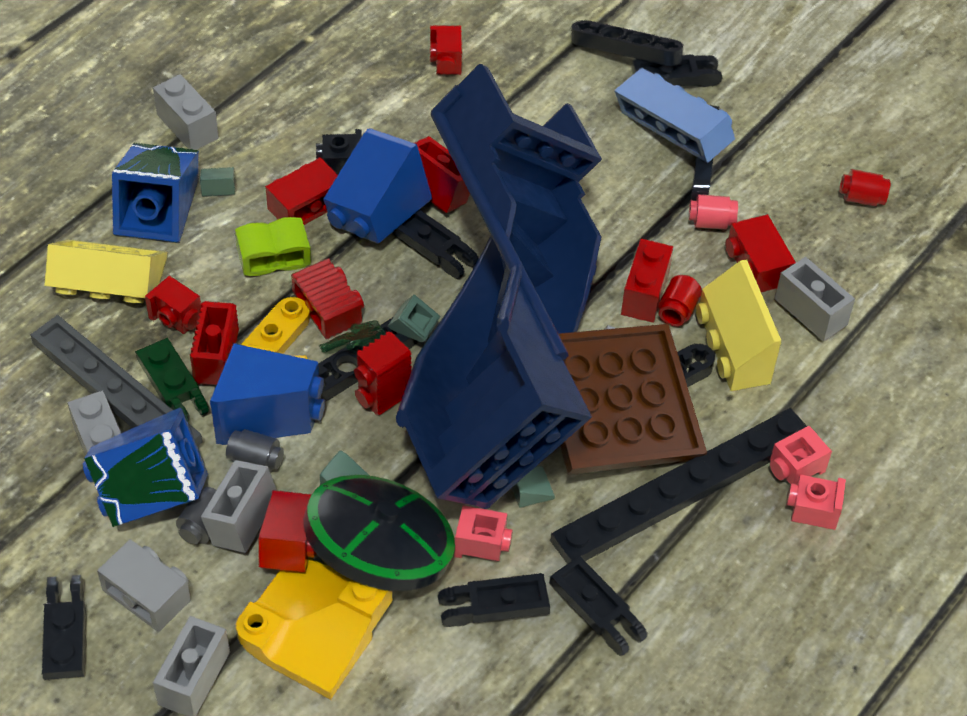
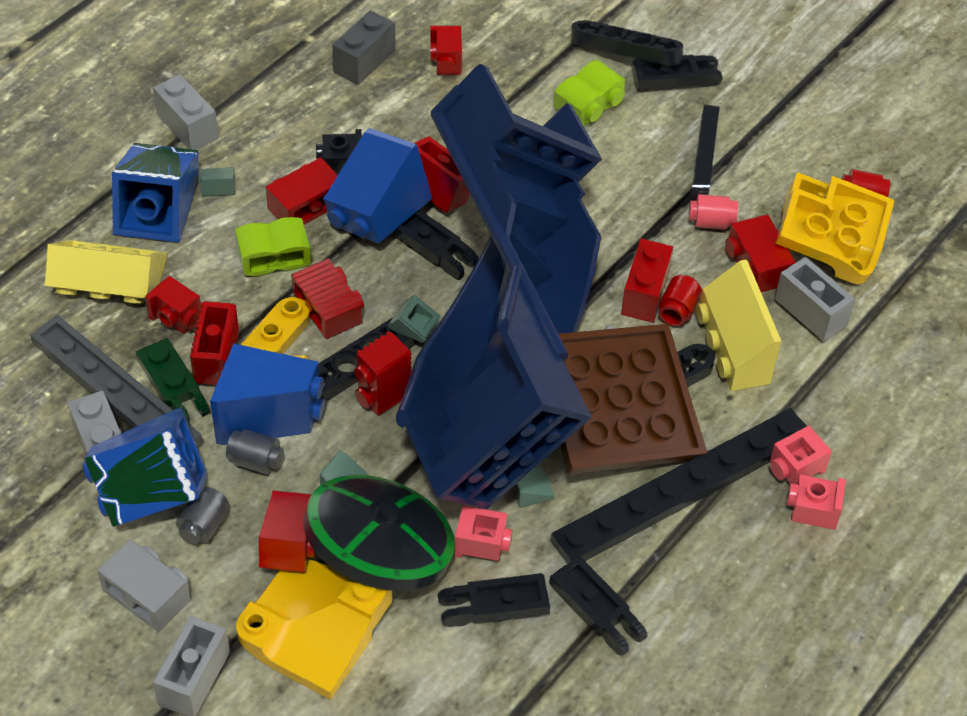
(64, 632): black hinge -> none
(239, 506): light grey brick -> none
(359, 335): clear green piece -> none
(363, 47): none -> dark grey brick
(591, 91): none -> lime brick
(675, 114): medium blue brick -> none
(836, 225): none -> yellow slope

